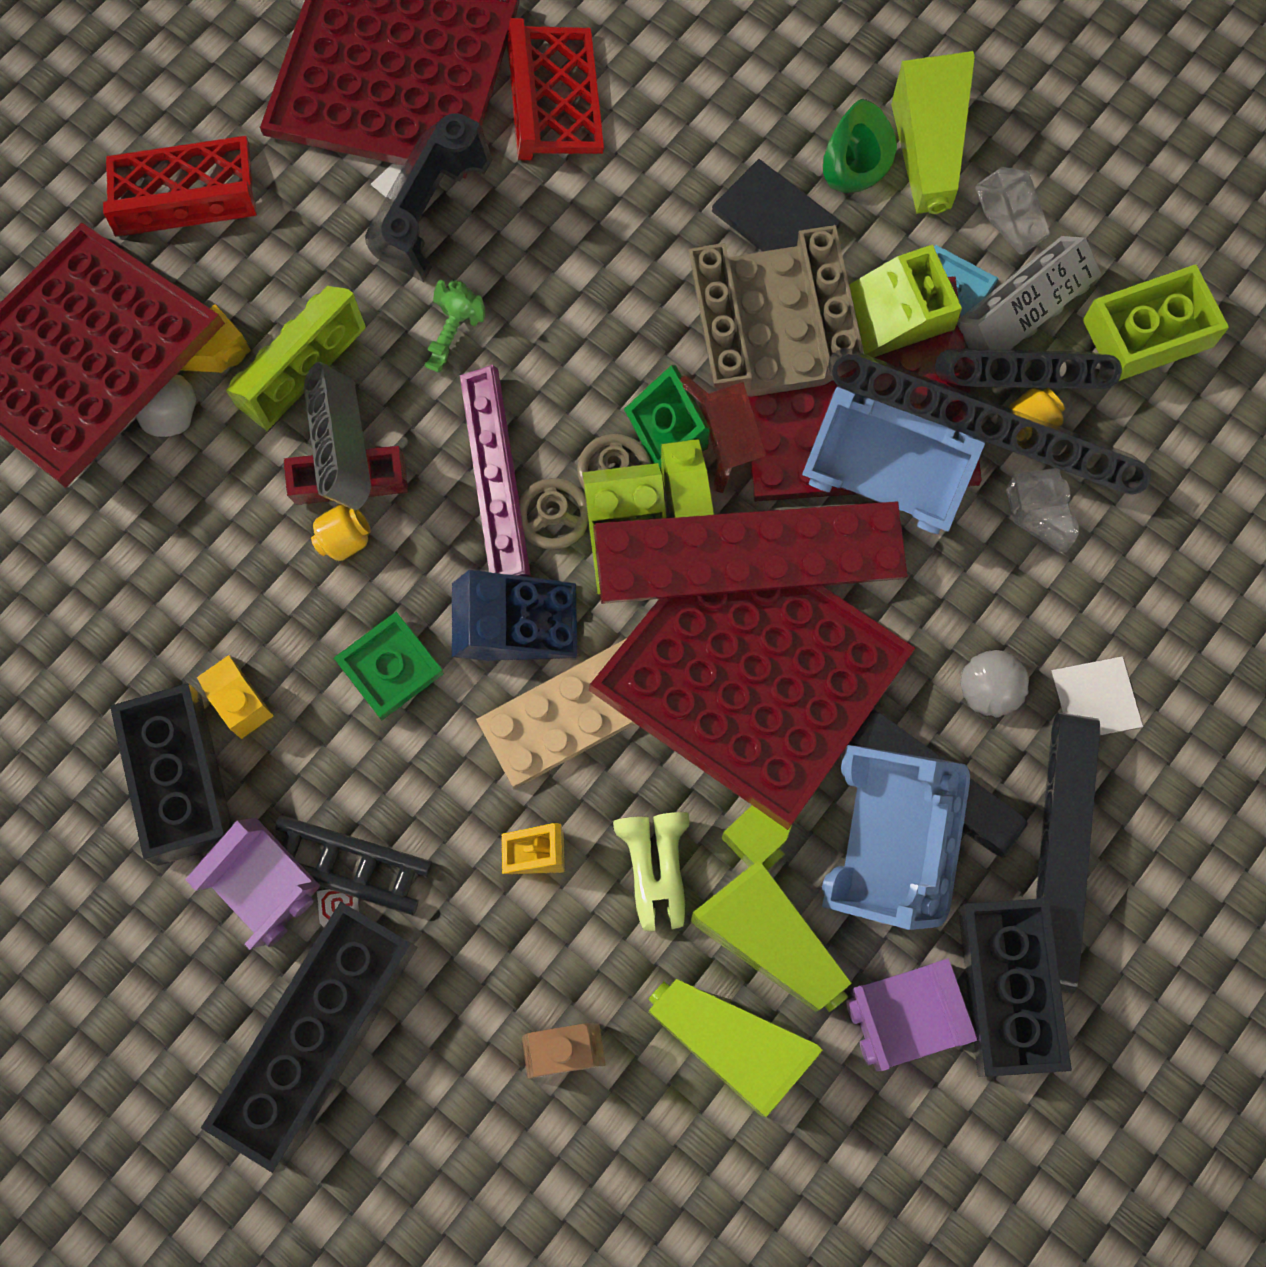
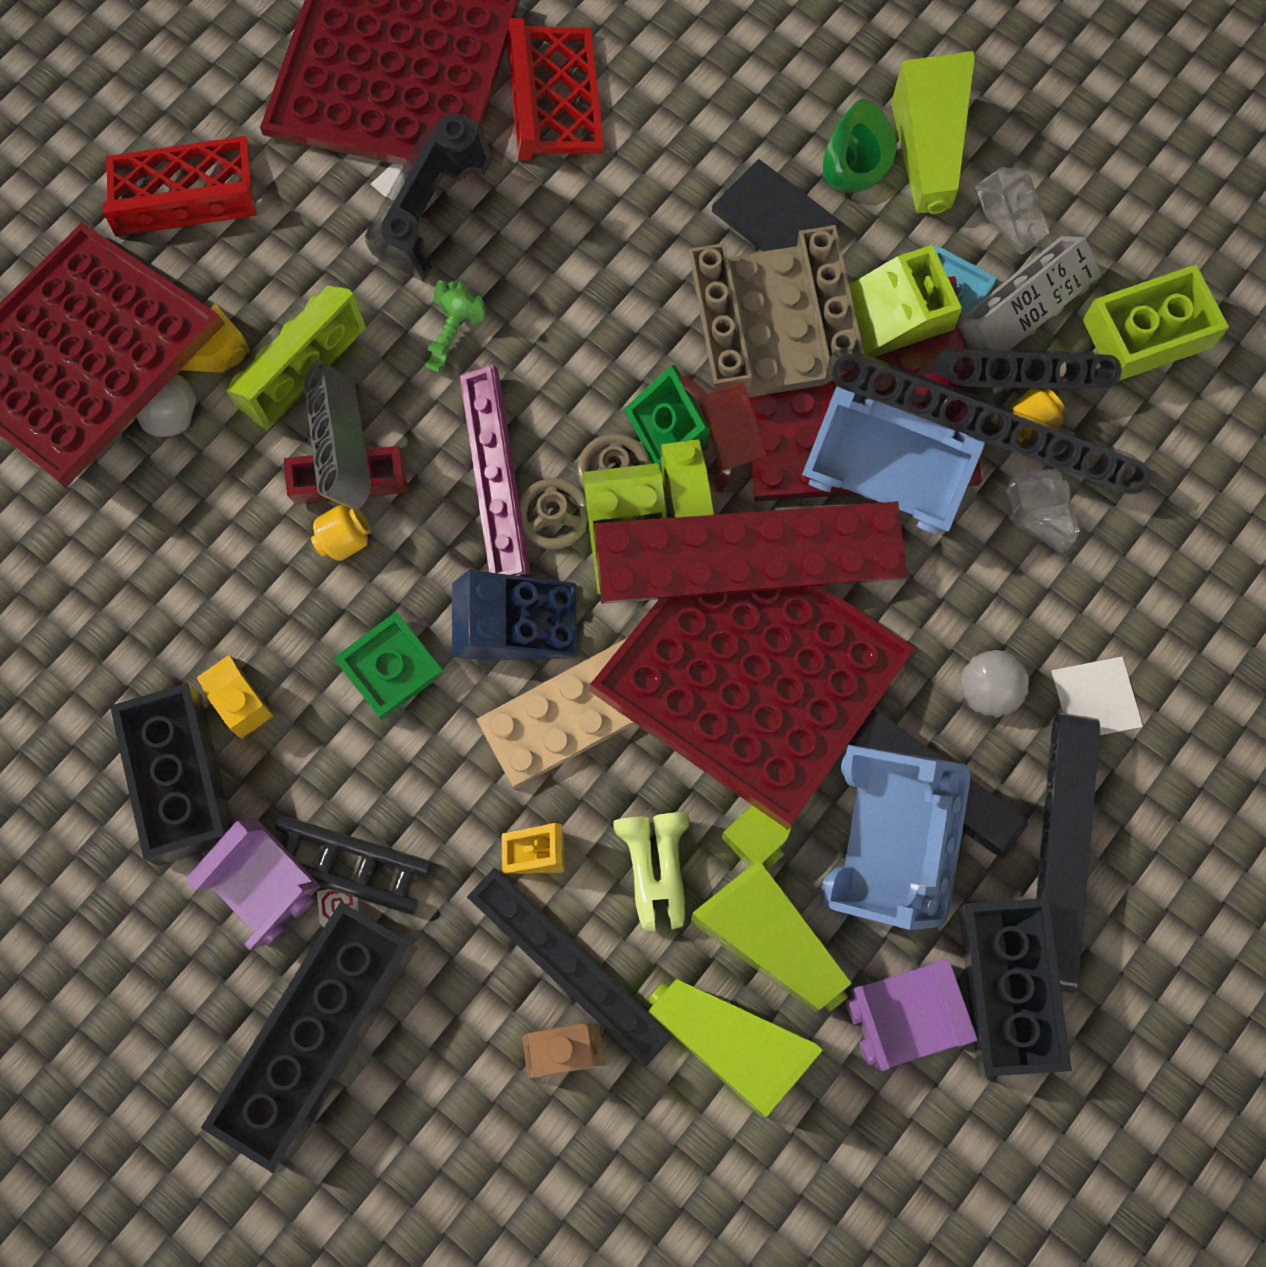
(570, 967): none -> black tile

